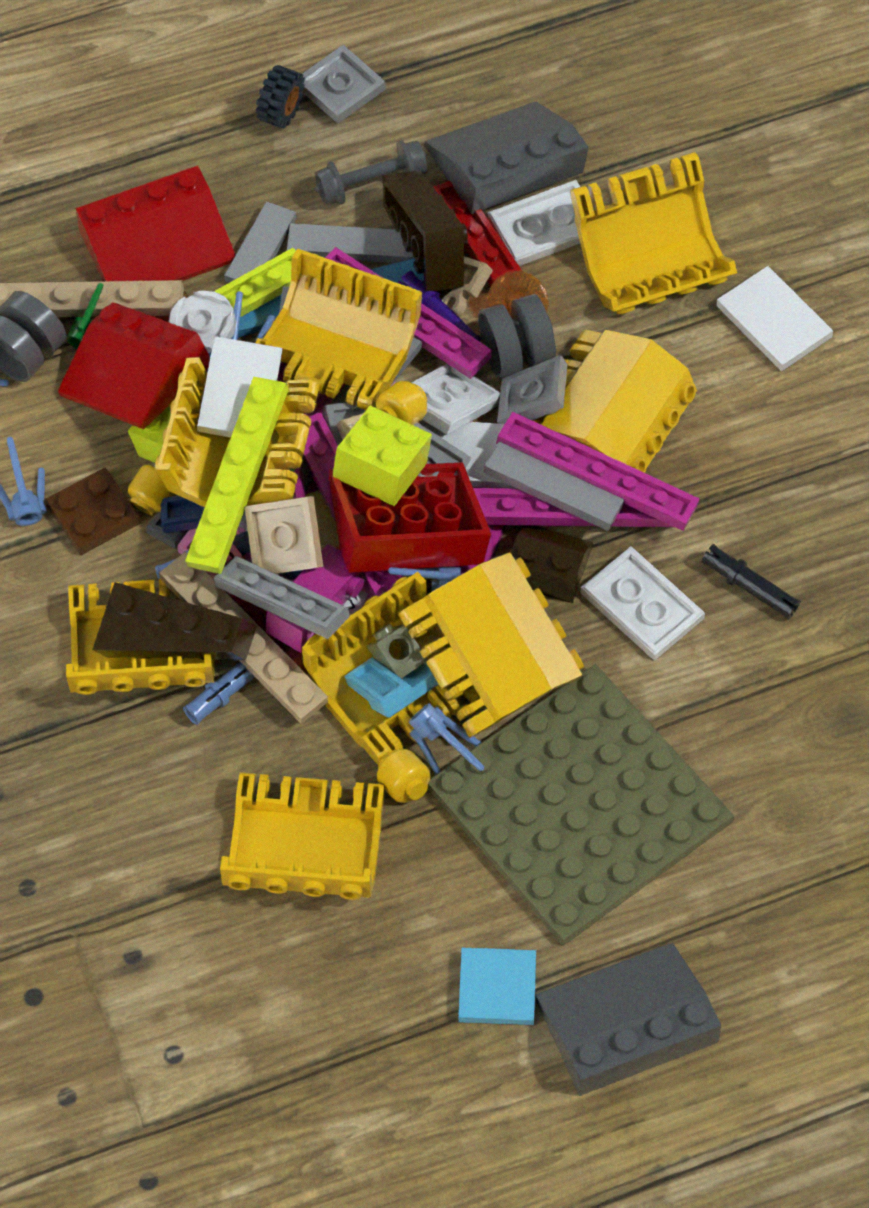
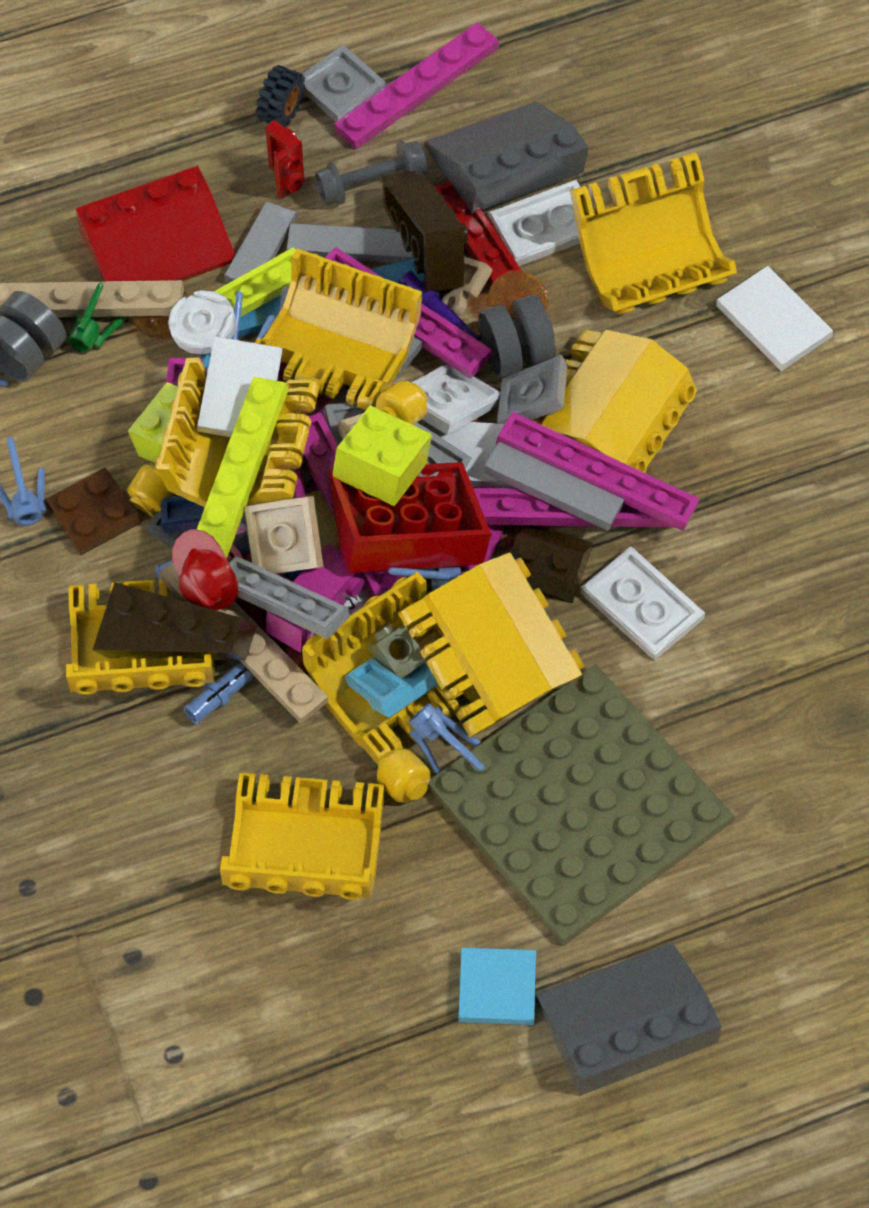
(130, 365): red slope -> none
(204, 571): none -> red piece
(285, 158): none -> red bracket
(416, 85): none -> dark pink plate
(739, 574): black pin -> none

